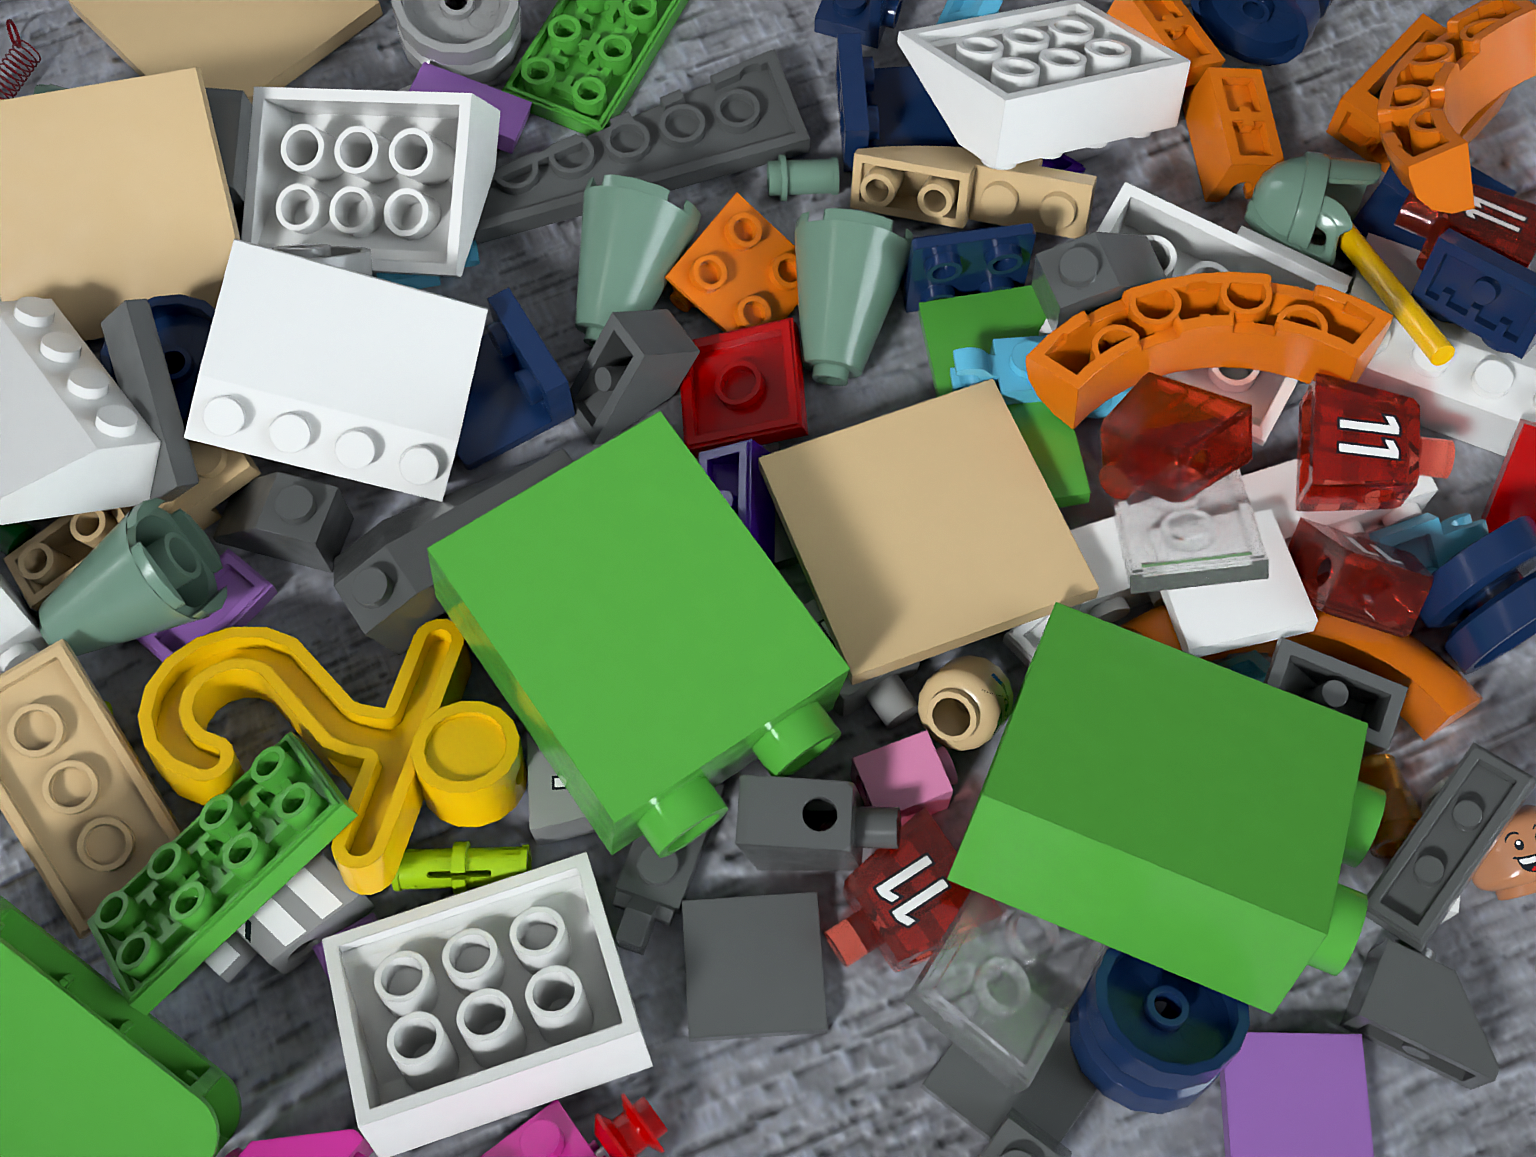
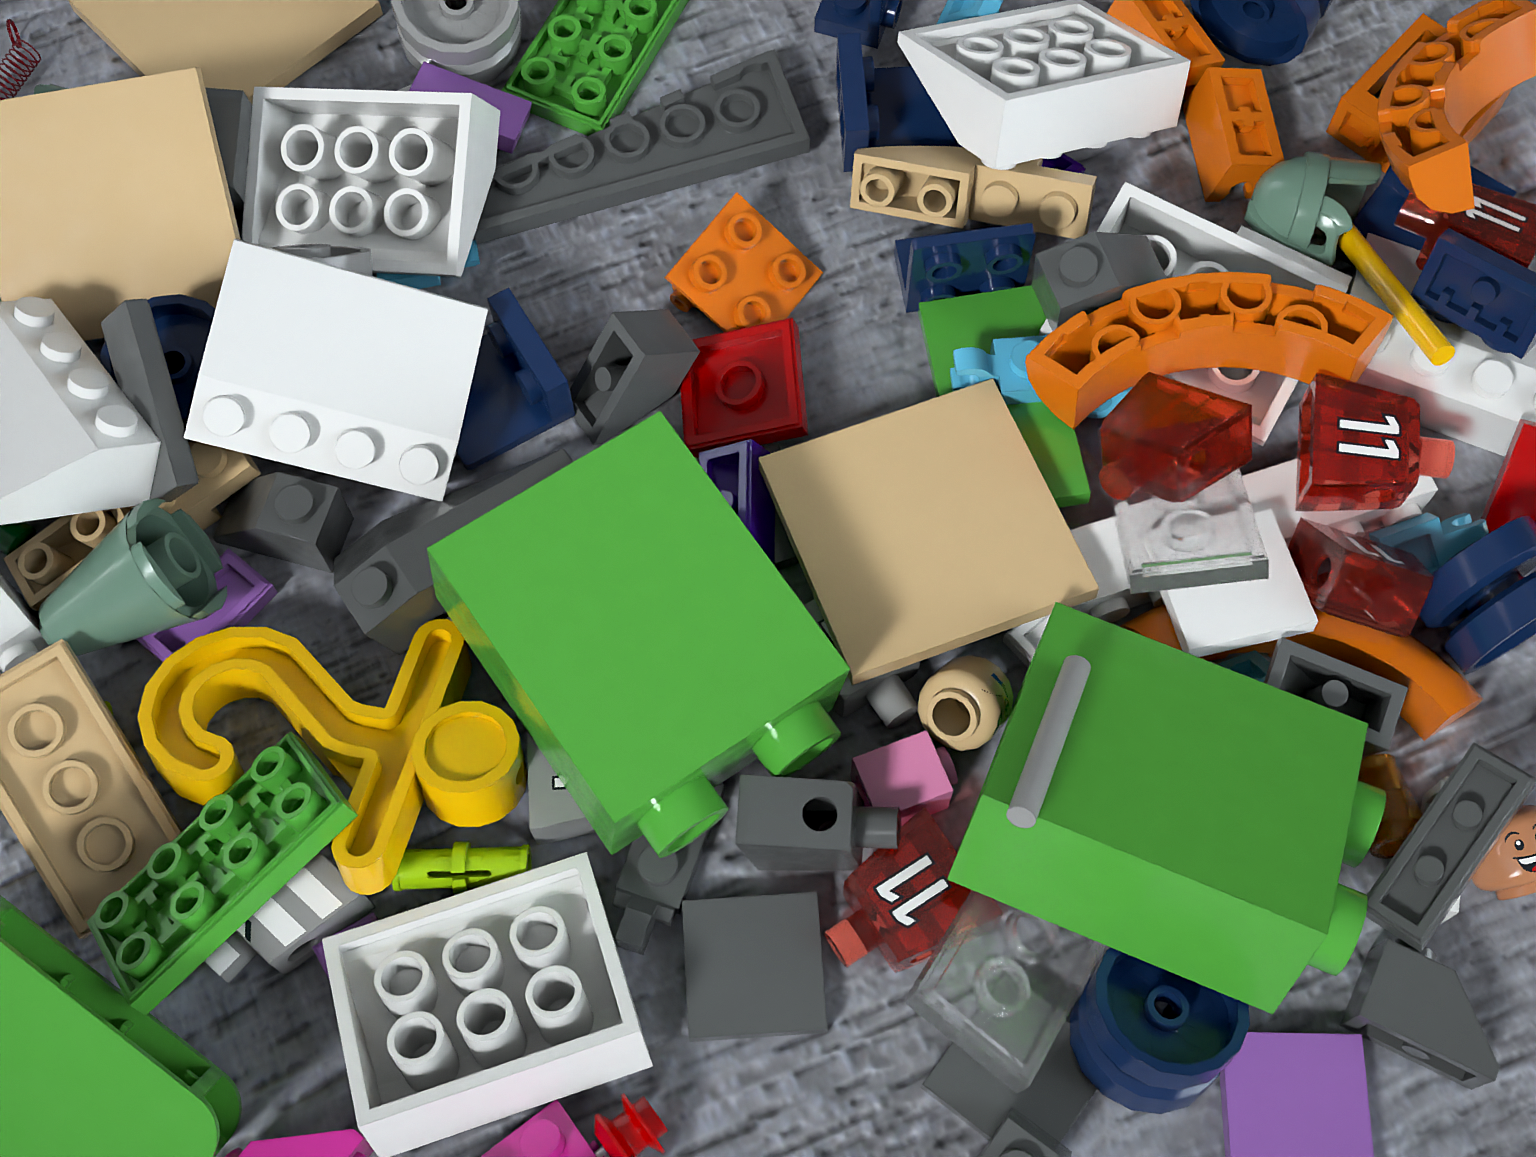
(627, 248): sand green cone -> none
(802, 177): sand green pin -> none
(845, 288): sand green cone -> none
(1048, 742): none -> light grey bar

